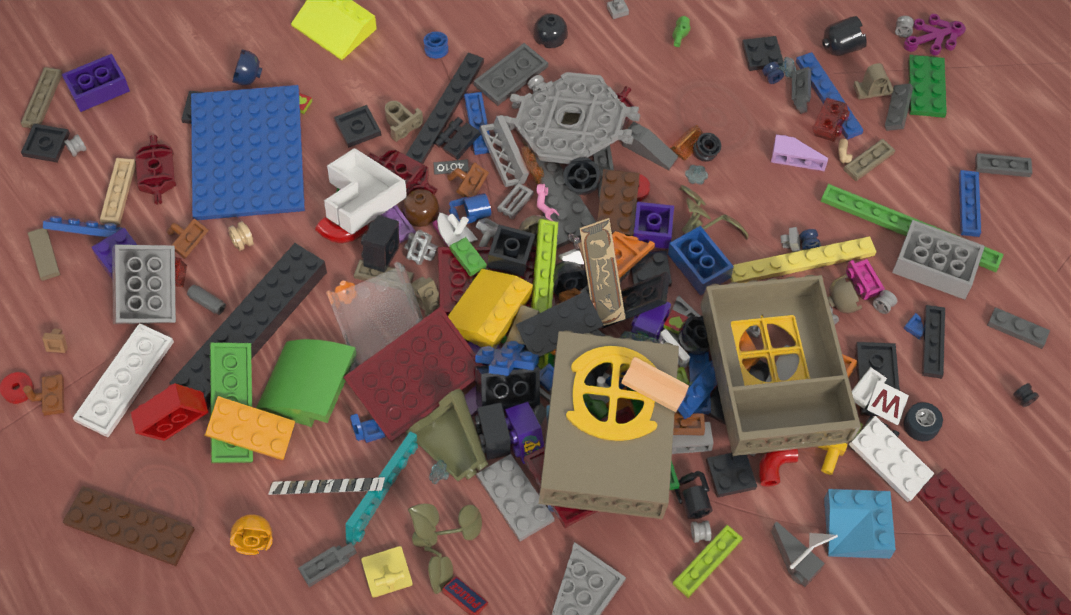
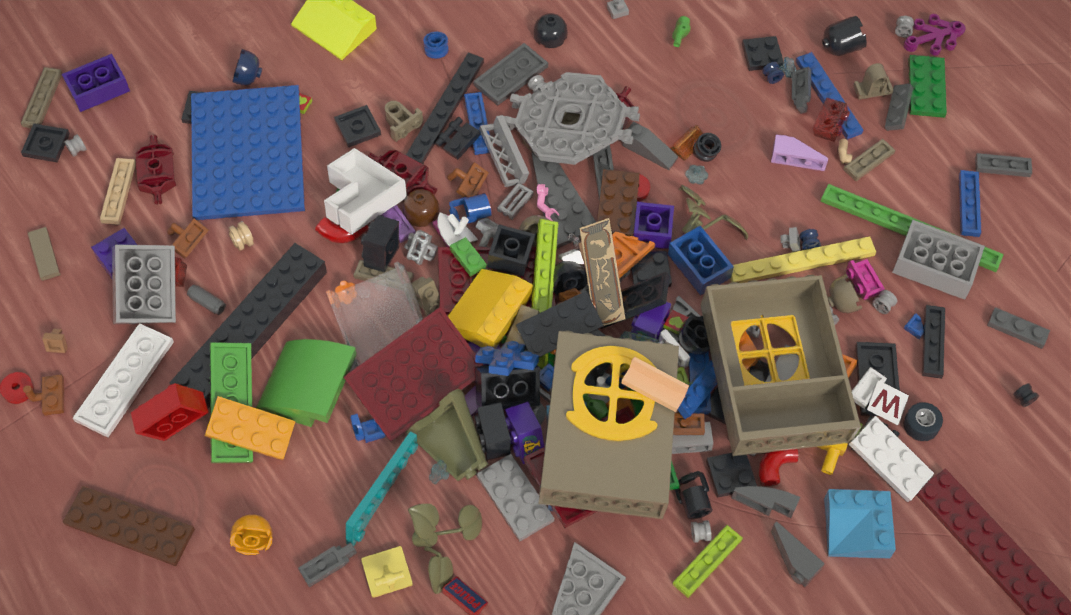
(75, 226): blue plate -> none
(326, 486): sticker -> none
(449, 166): dark grey sticker -> none
(532, 165): clear orange slope -> none
(582, 176): black cylinder -> none
(767, 499): none -> dark grey slope
(815, 540): white piece -> none

